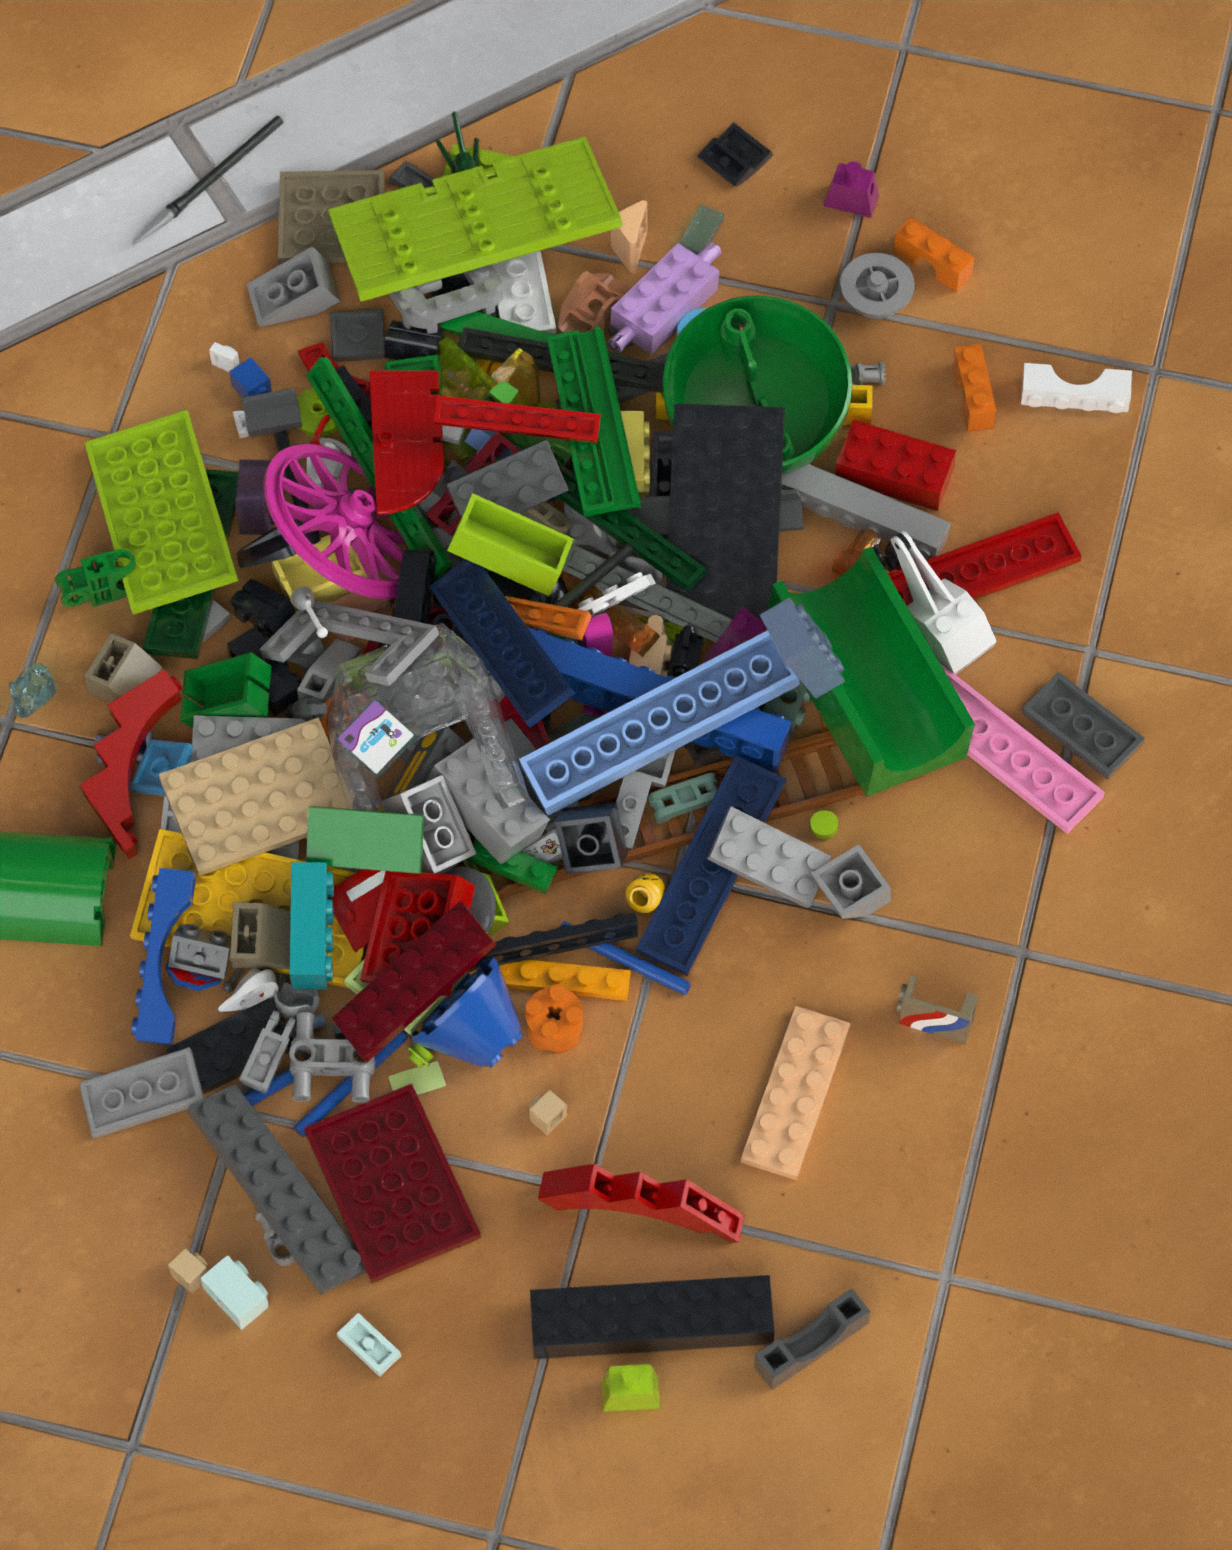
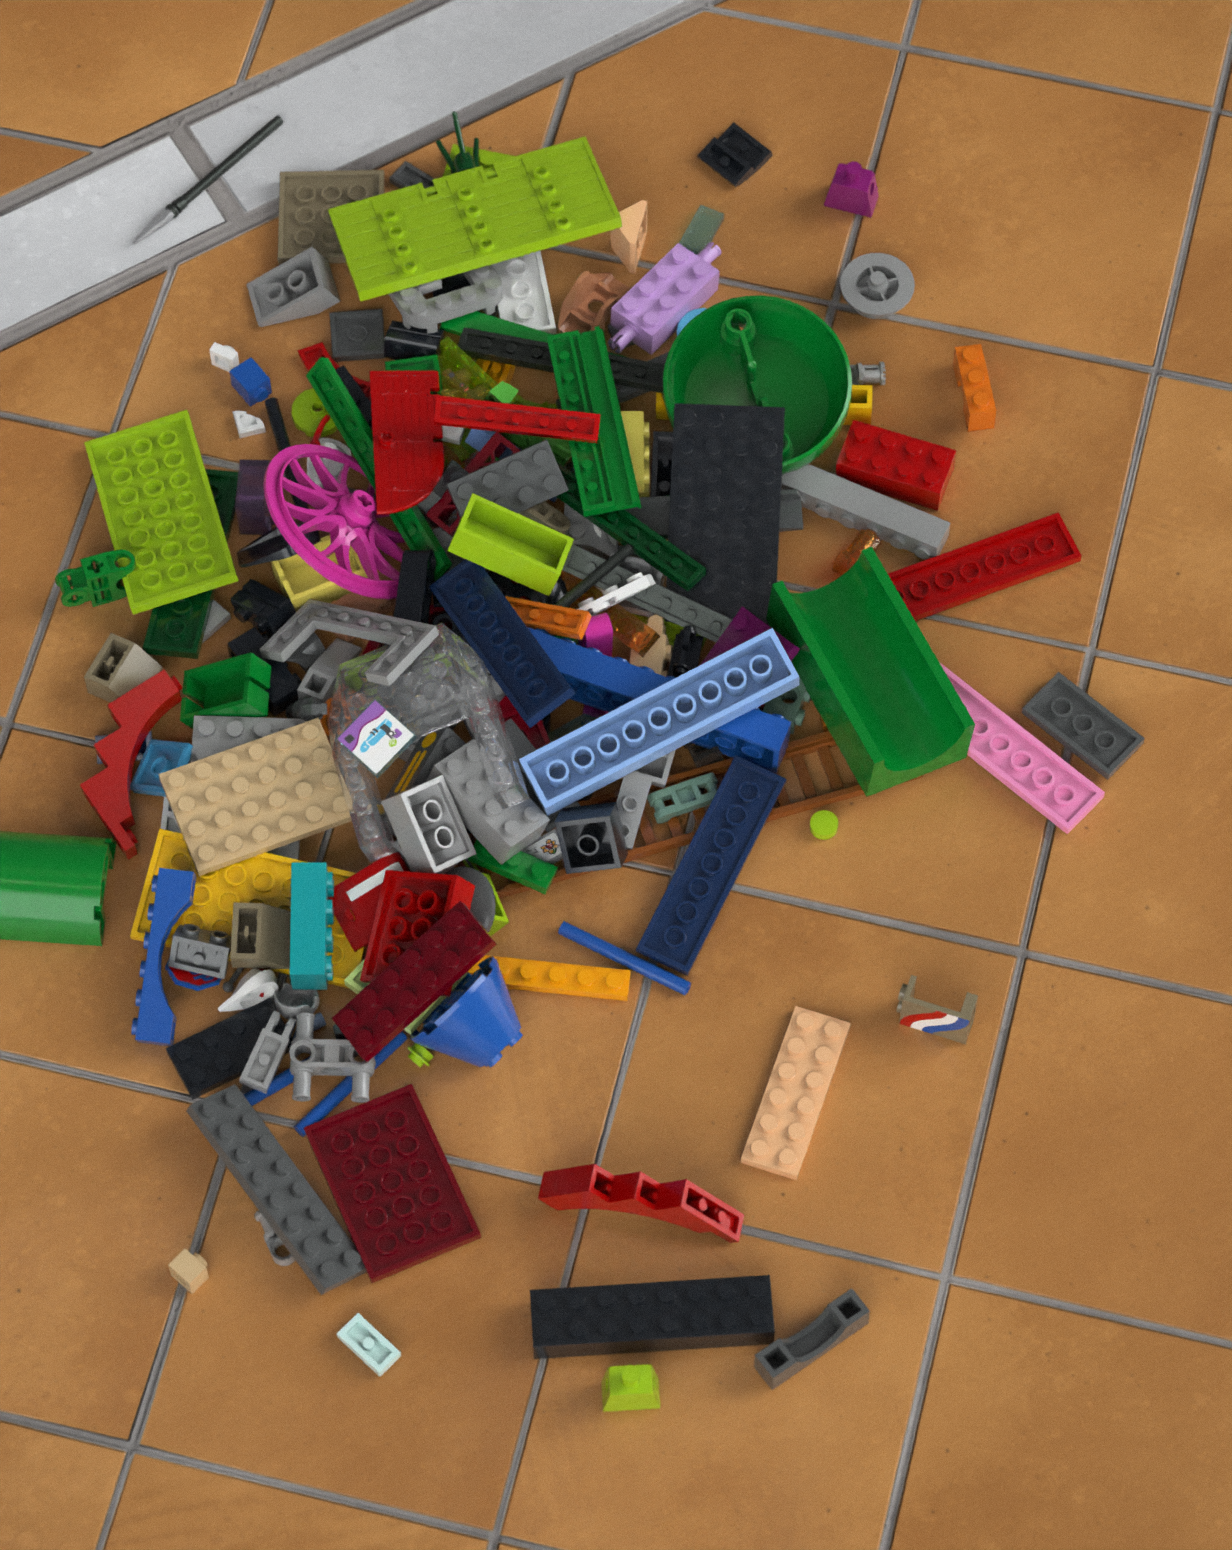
(32, 689): clear light blue hair -> none
(141, 1092): light grey tile -> none
(235, 1292): light aqua brick -> none
(271, 412): dark grey panel -> none
(302, 603): hinge -> none
(365, 839): tile -> none
(423, 1079): yellowish green sticker -> none
(522, 374): clear yellow slope -> none
(541, 1016): orange brick -> none
(547, 1111): tan plate -> none
(563, 939): black plate -> none
(645, 892): yellow head -> none
(767, 857): light grey plate -> none
(804, 647): sand blue brick -> none
(853, 884): light grey slope -> none
(945, 612): white slope -> none
(950, 262): orange arch -> none
(1045, 388): white arch -> none

